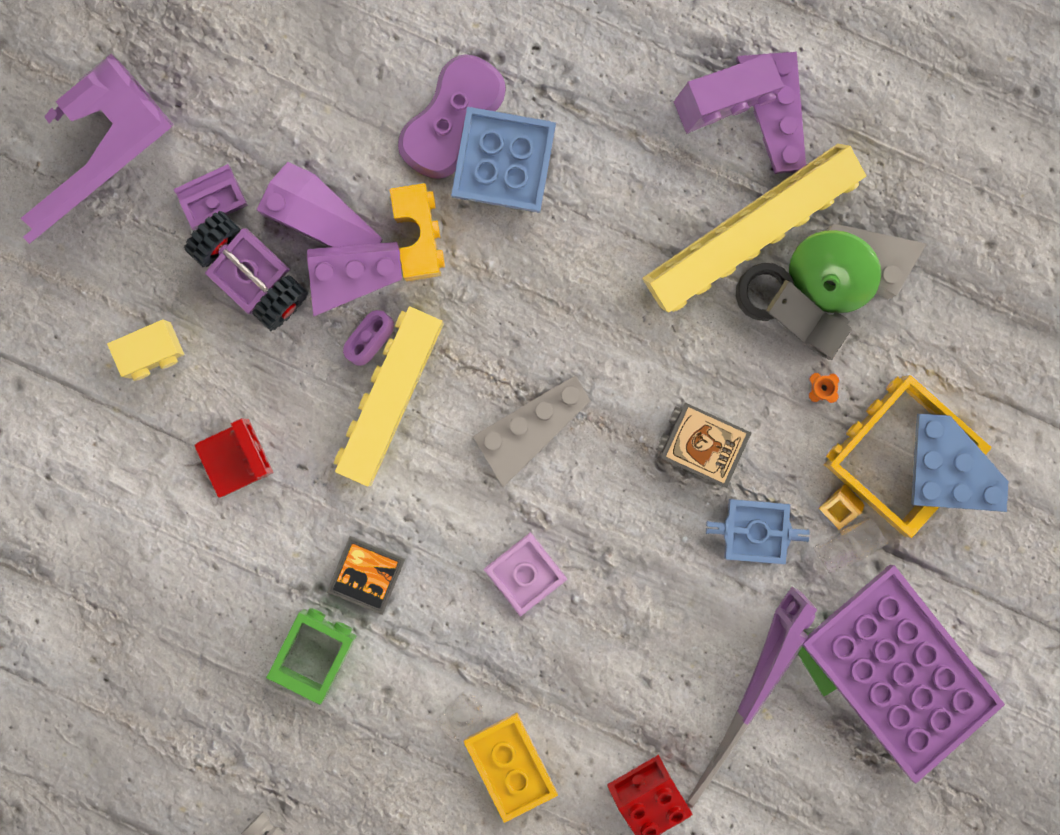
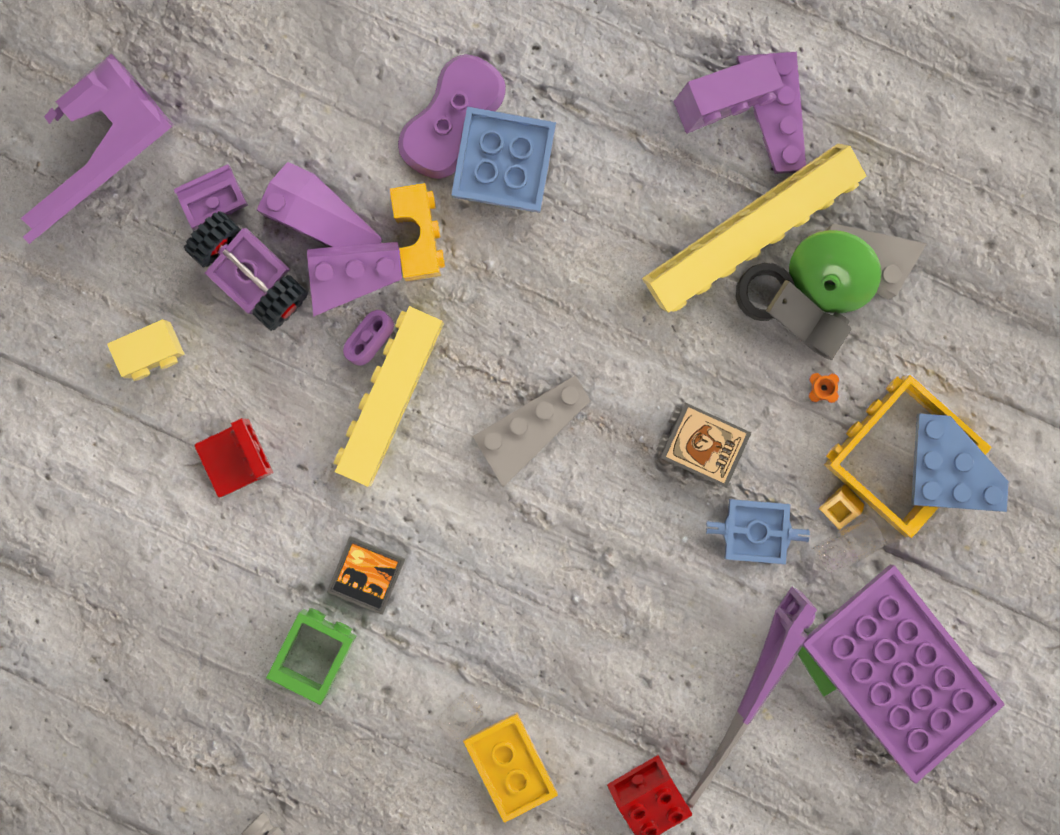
(525, 574): lavender tile -> none

